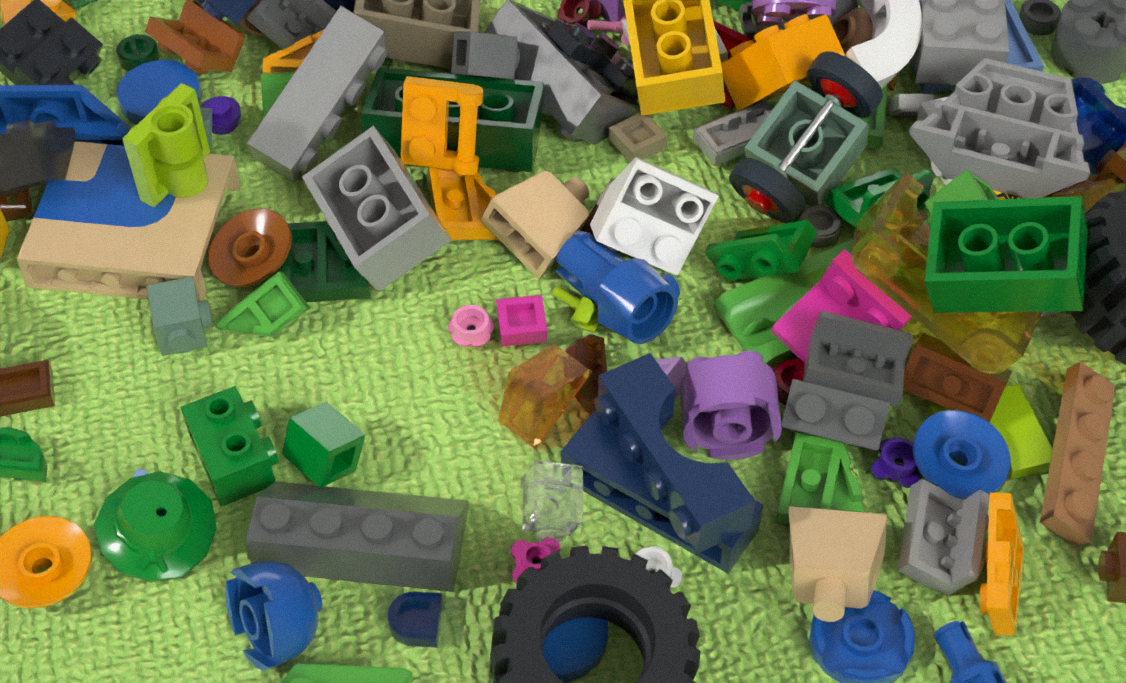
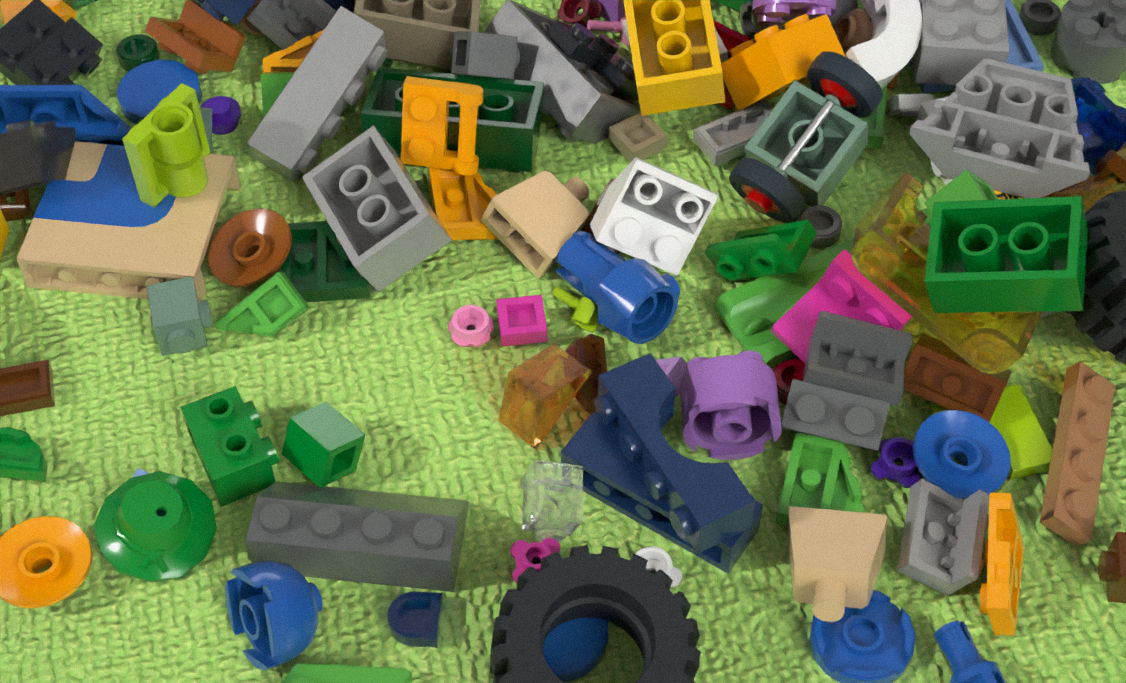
(859, 195): green bracket -> none

